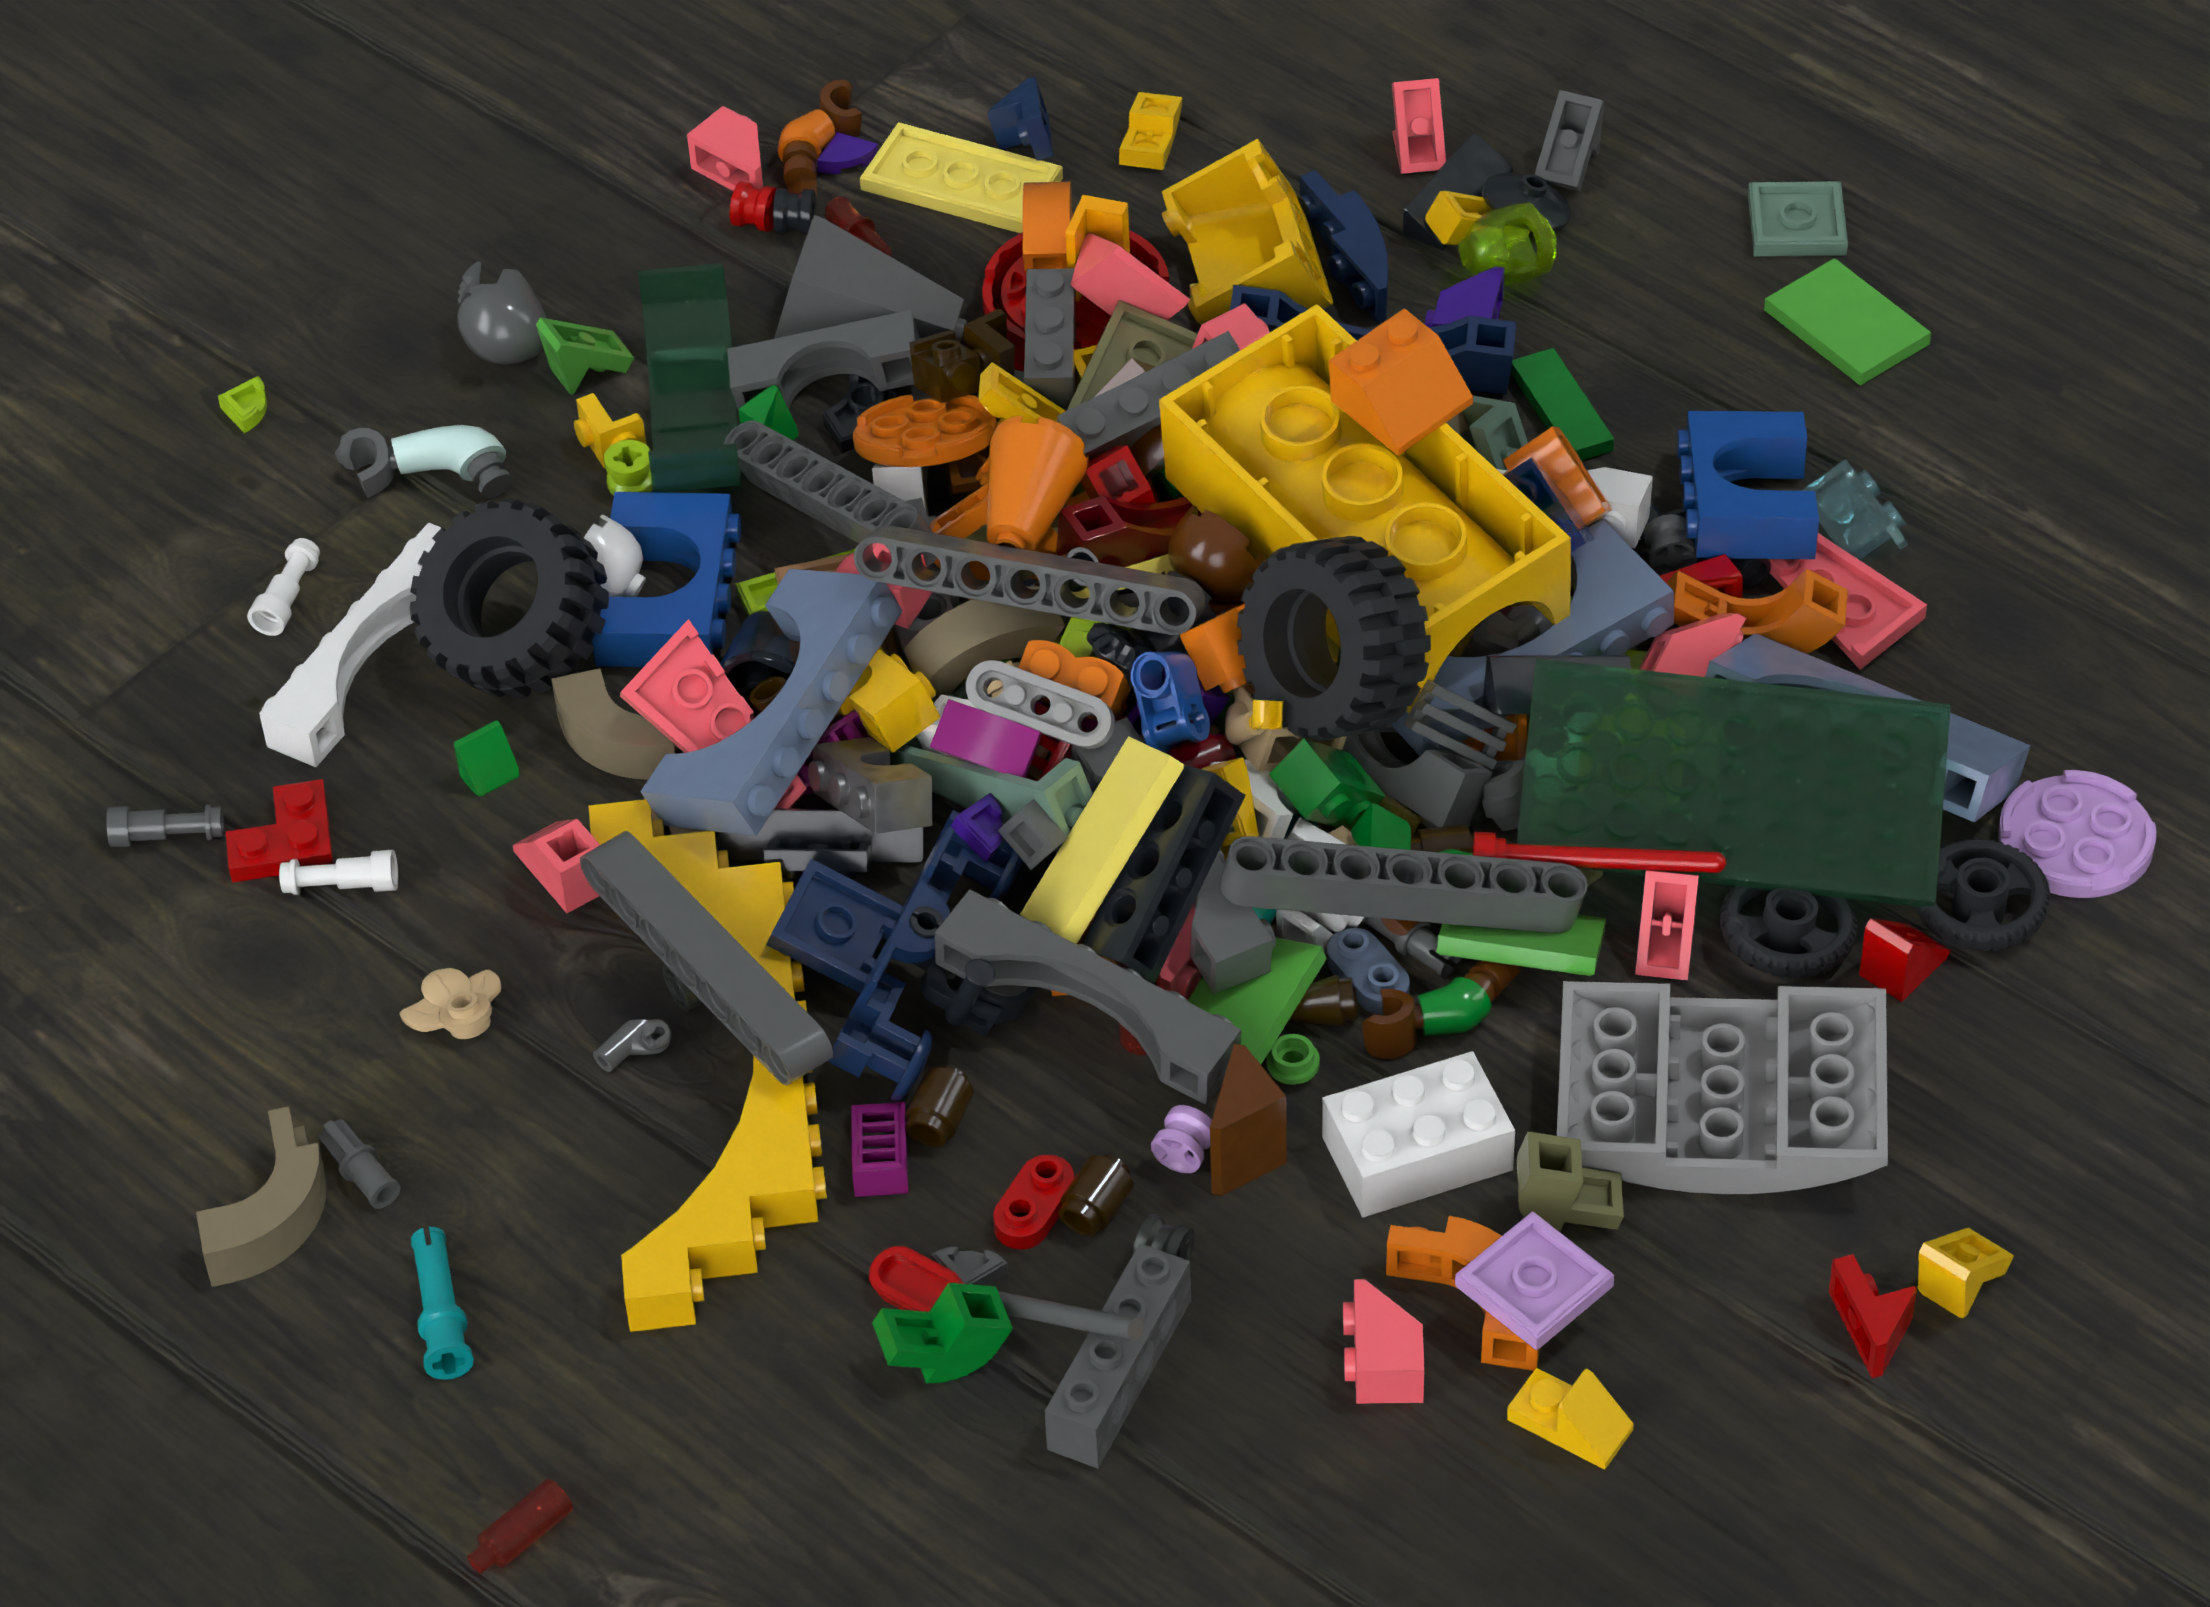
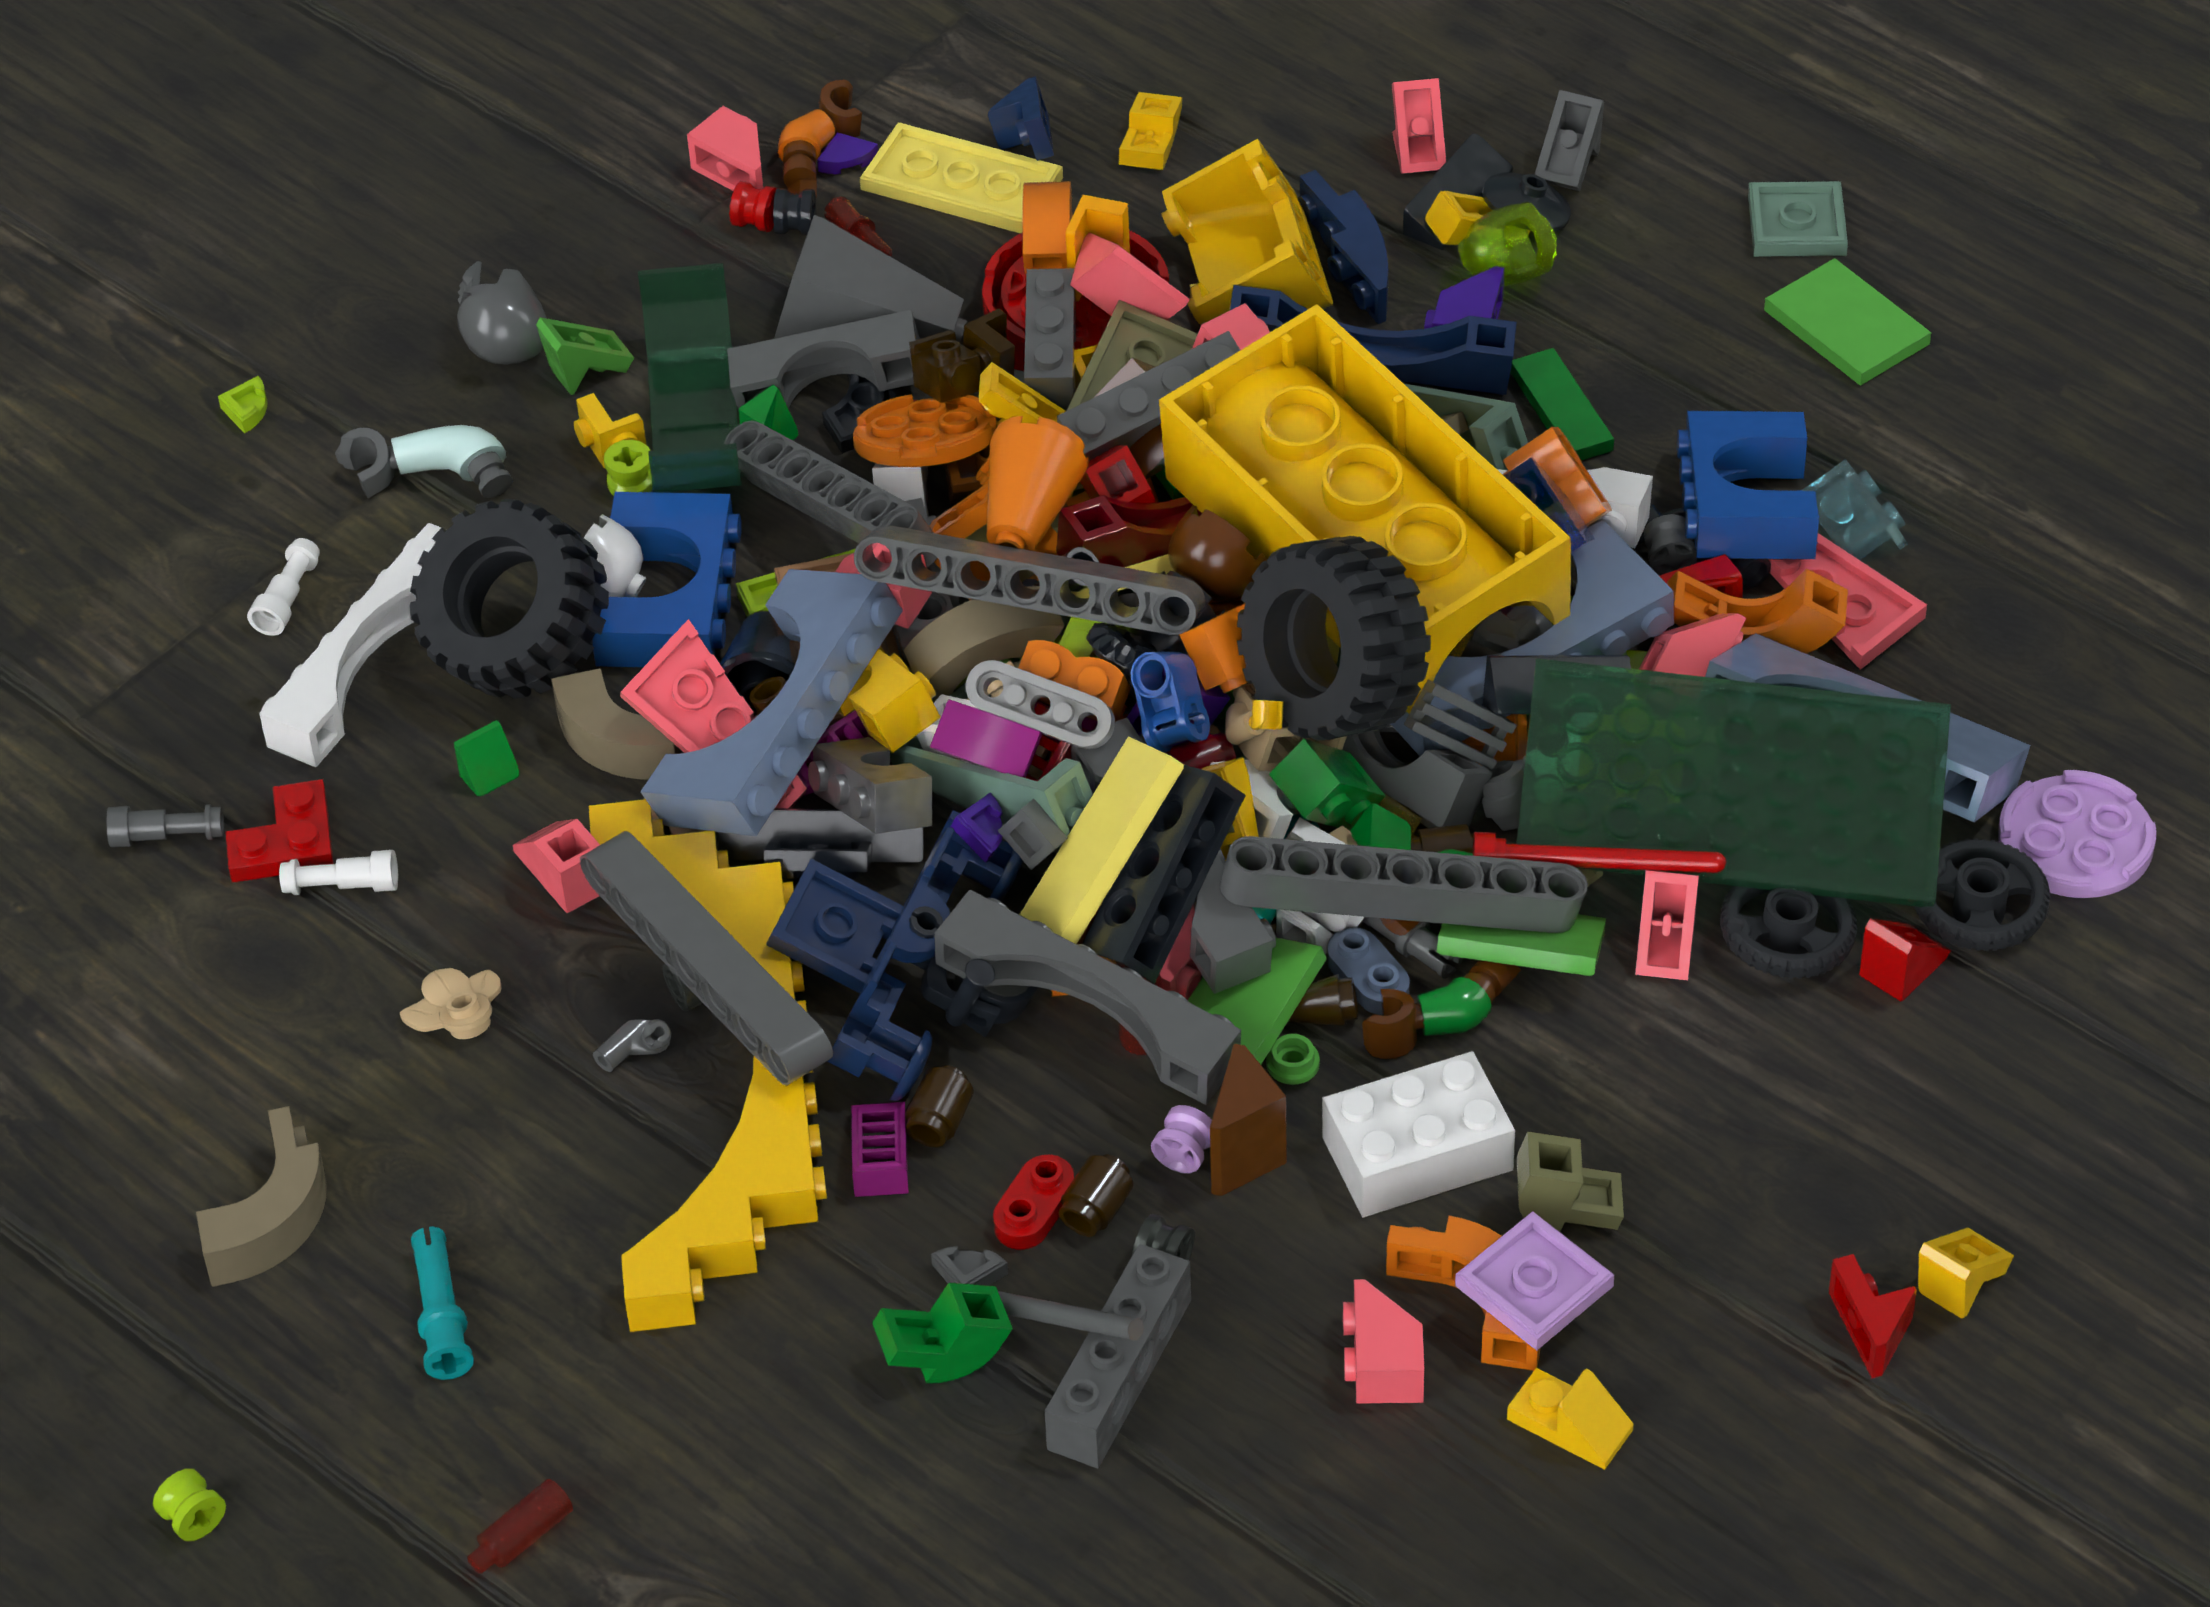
(189, 1504): none -> lime wheel
(359, 1163): dark grey axle -> none
(909, 1278): red tile -> none
(1398, 382): orange slope -> none
(1725, 1087): light grey slope -> none

